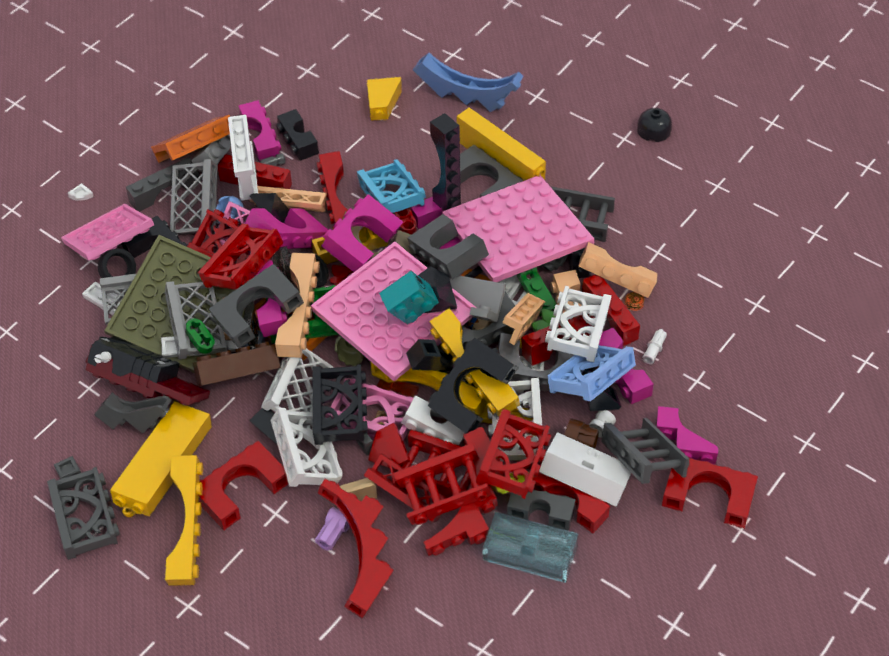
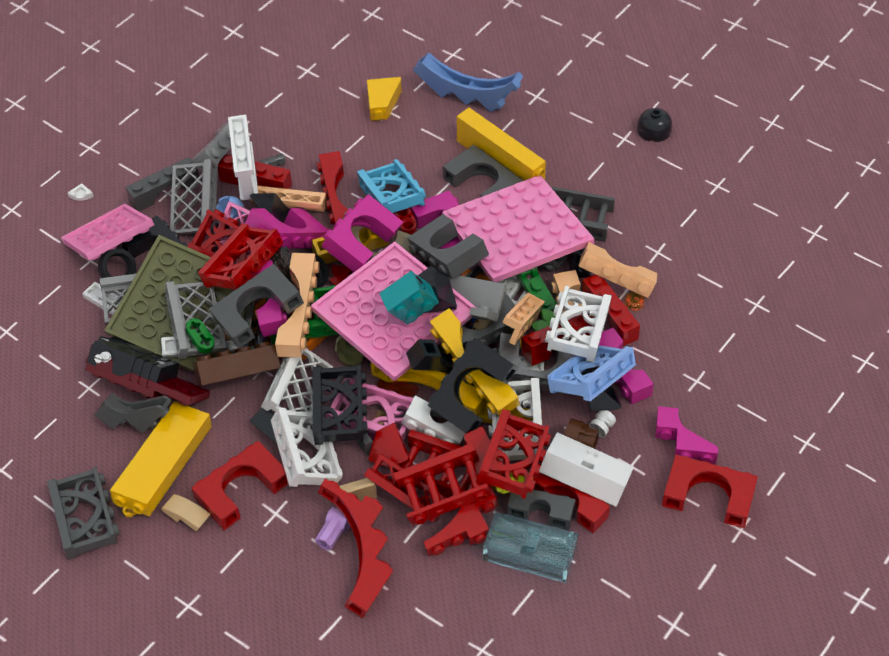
(67, 467): dark grey tile -> none
(181, 563): yellow arch -> none
(185, 510): none -> tan slope
(192, 139): orange panel -> none
(265, 143): dark pink arch -> none
(292, 127): black arch -> none
(446, 138): black arch -> none
(637, 461): dark grey fence -> none
(654, 346): white axle -> none

